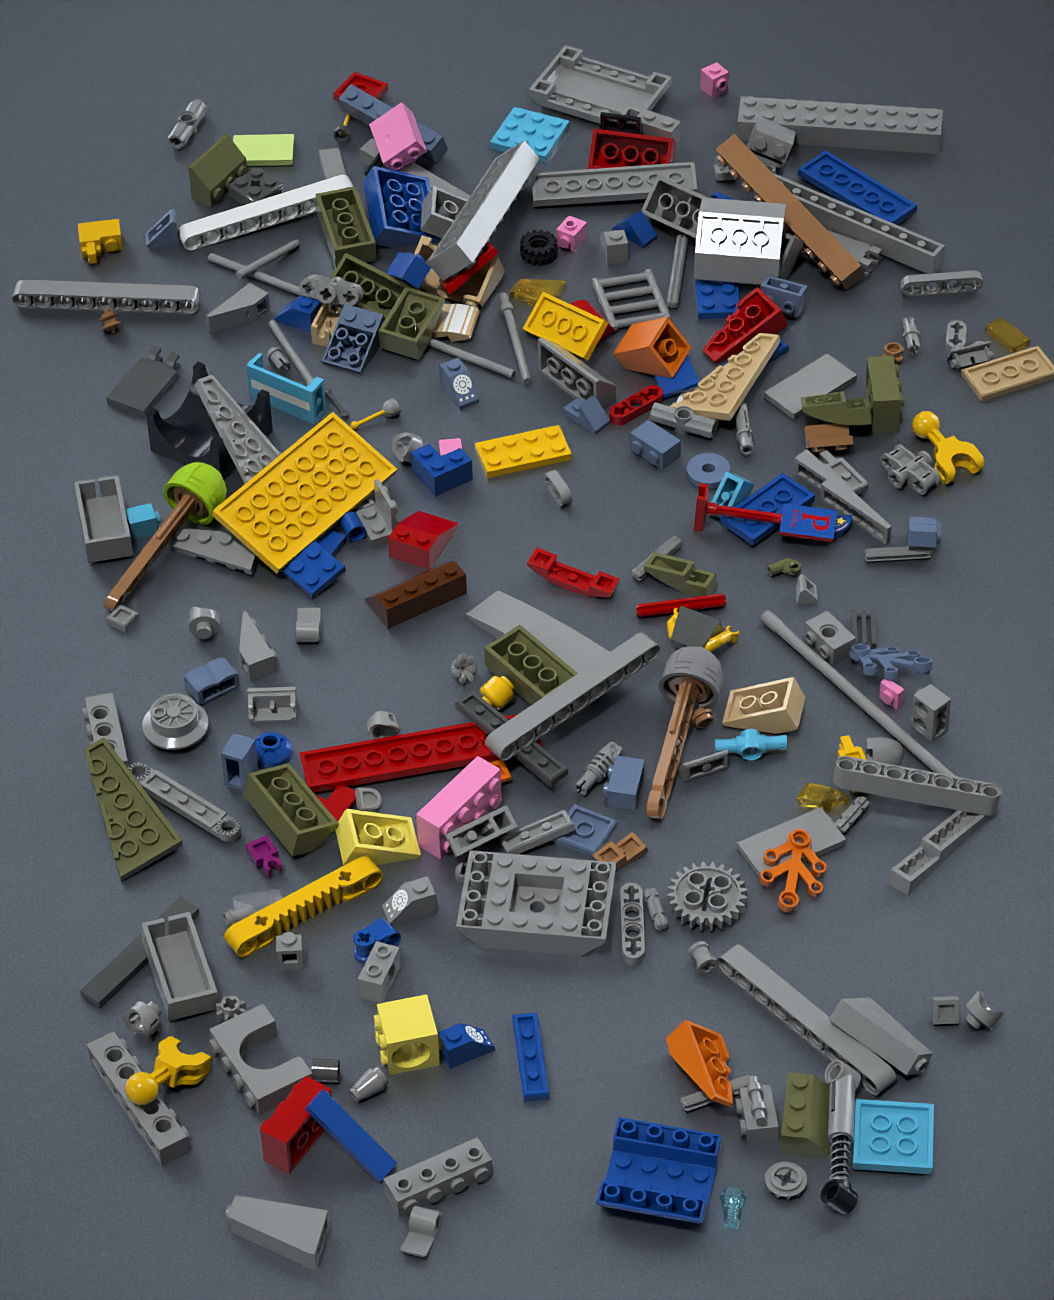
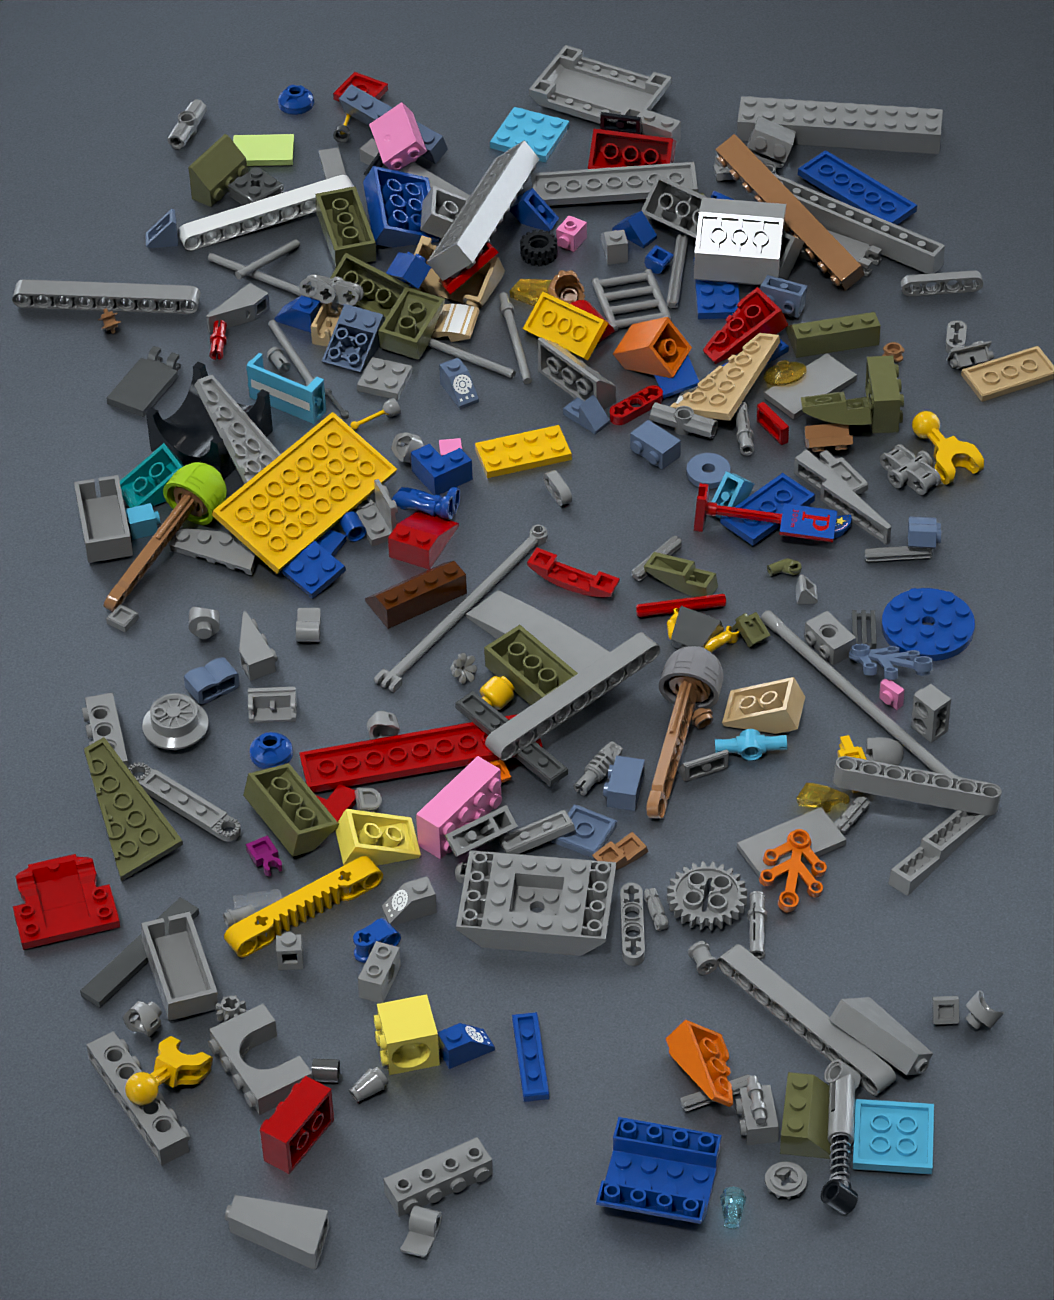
(62, 901): none -> red piece
(99, 238): yellow hinge -> none
(148, 479): none -> teal slope
(218, 340): none -> red pin
(238, 761): sand blue brick -> none
(295, 103): none -> blue piece
(350, 1135): blue tile -> none
(384, 378): none -> light grey plate
(393, 678): none -> light grey hinge
(434, 505): none -> blue piece
(533, 211): none -> blue slope
(566, 287): none -> medium nougat hair
(658, 259): none -> blue brick
(714, 80): bright pink brick -> none
(751, 628): none -> olive bracket
(757, 916): none -> light grey pin
(772, 423): none -> red tile
(785, 373): none -> clear yellow dish
(834, 334): none -> olive slope
(911, 336): light grey pin -> none
(945, 639): none -> blue plate
(1007, 335): clear yellow tile -> none

